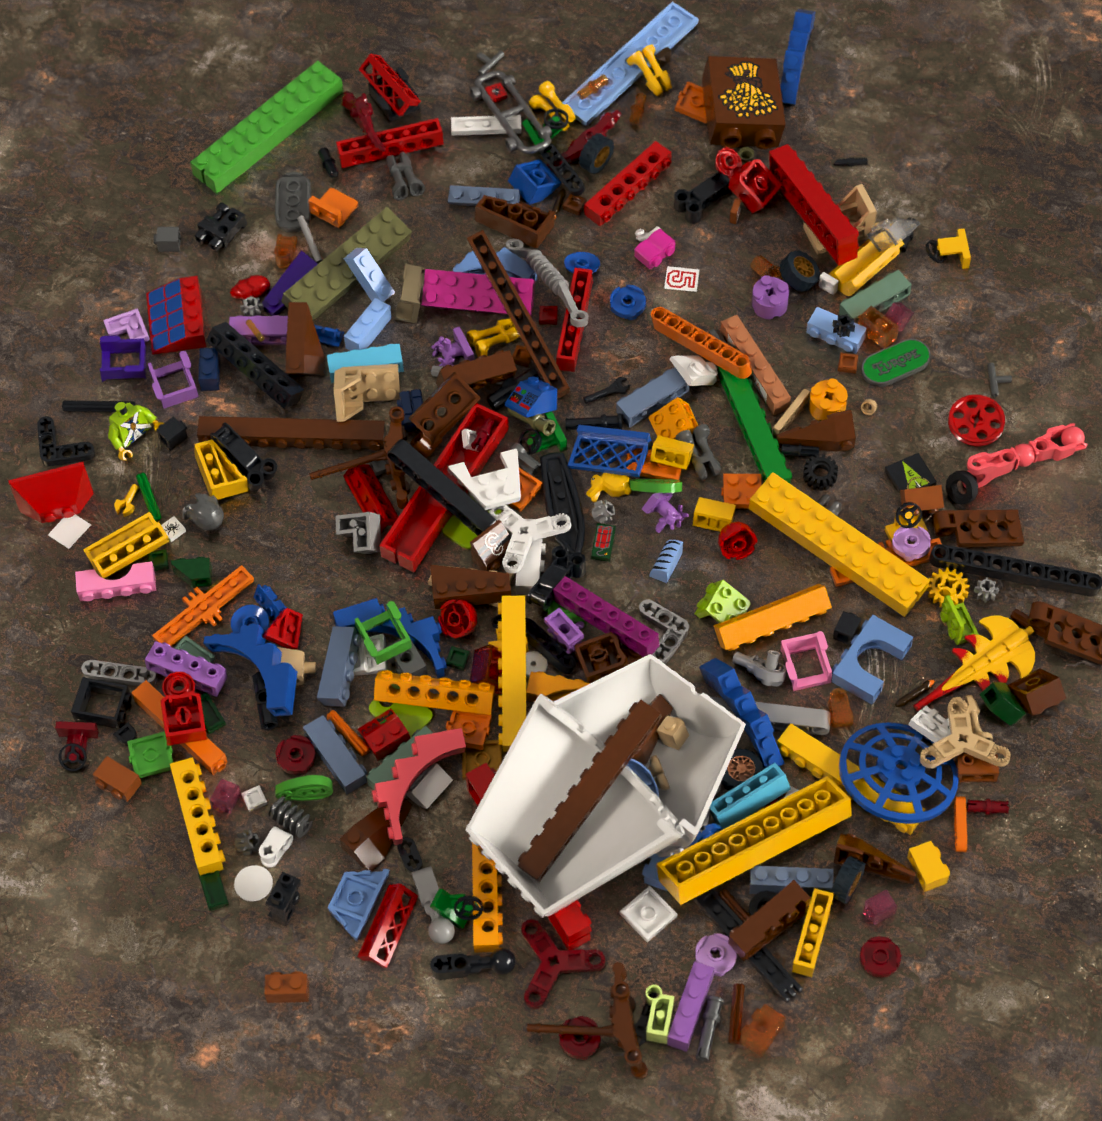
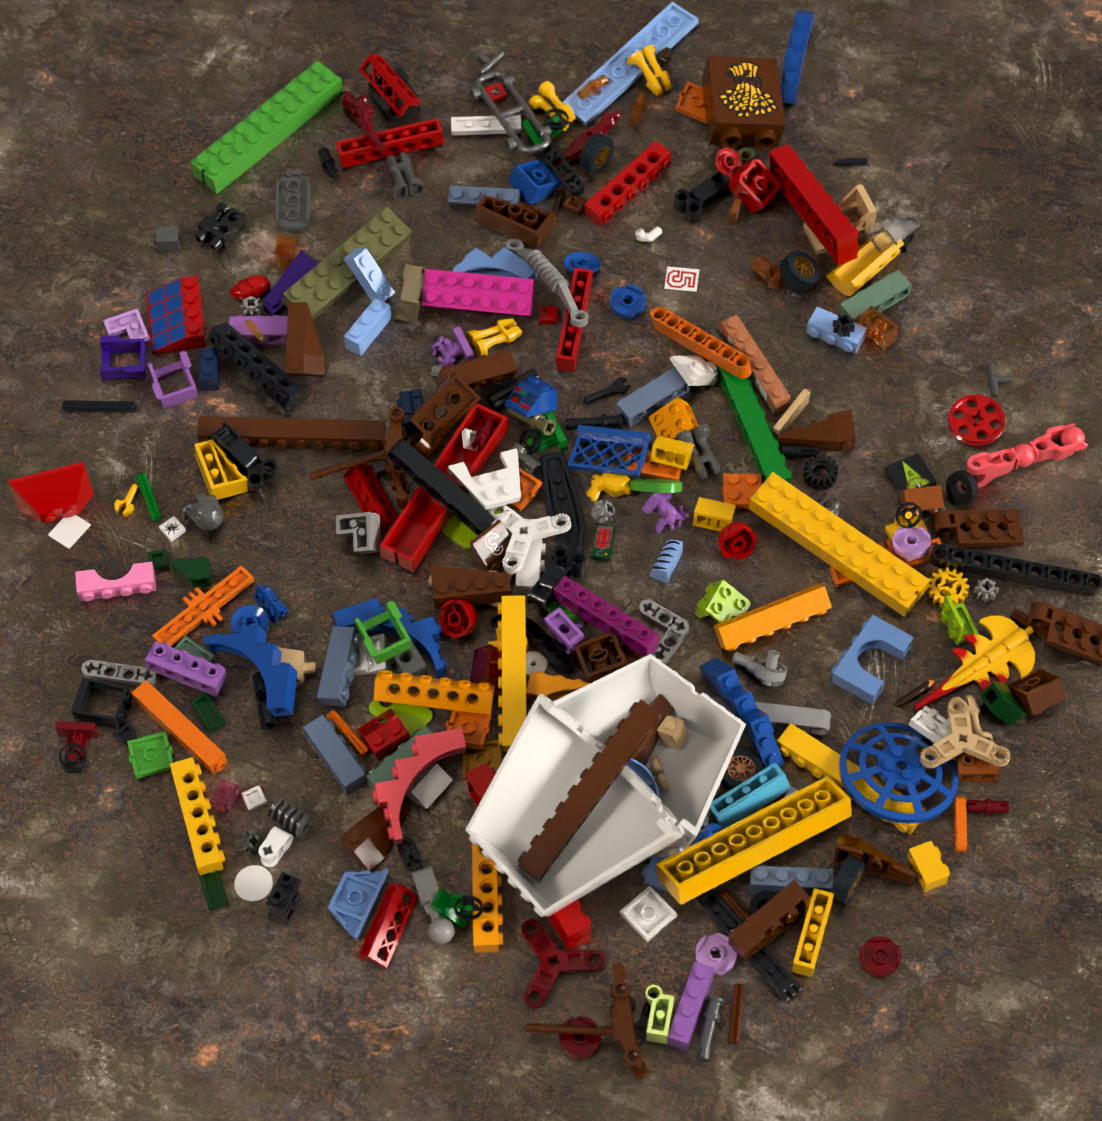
(57, 451): black beam -> none
(116, 779): dark orange brick -> none
(126, 545): yellow brick -> none
(128, 425): lime torso -> none
(172, 433): black brick -> none
(182, 710): red brick -> none
(285, 629): red wing -> none
(286, 987): dark orange brick -> none
(295, 765): dark red plate -> none
(305, 788): bright green piece -> none
(309, 239): light grey bar -> none
(329, 336): blue hinge -> none
(333, 207): orange bracket -> none
(364, 384): tan bracket -> none
(371, 356): medium azure brick -> none
(457, 658): dark green tile -> none
(500, 961): black beam -> none
(517, 313): reddish brown brick -> none
(521, 356): dark orange tile -> none
(654, 249): dark pink brick -> none
(758, 1041): clear orange brick -> none
(770, 297): medium lavender brick -> none
(804, 643): bright pink piece -> none
(827, 398): light orange brick -> none
(828, 283): white tile -> none
(840, 711): clear orange piece -> none
(847, 627): black brick -> none
(848, 362): dark orange tile -> none
(865, 406): tan hinge -> none
(879, 907): clear pink brick -> none
(895, 362): green tile -> none
(899, 314): clear pink brick -> none
(950, 246): yellow piece -> none

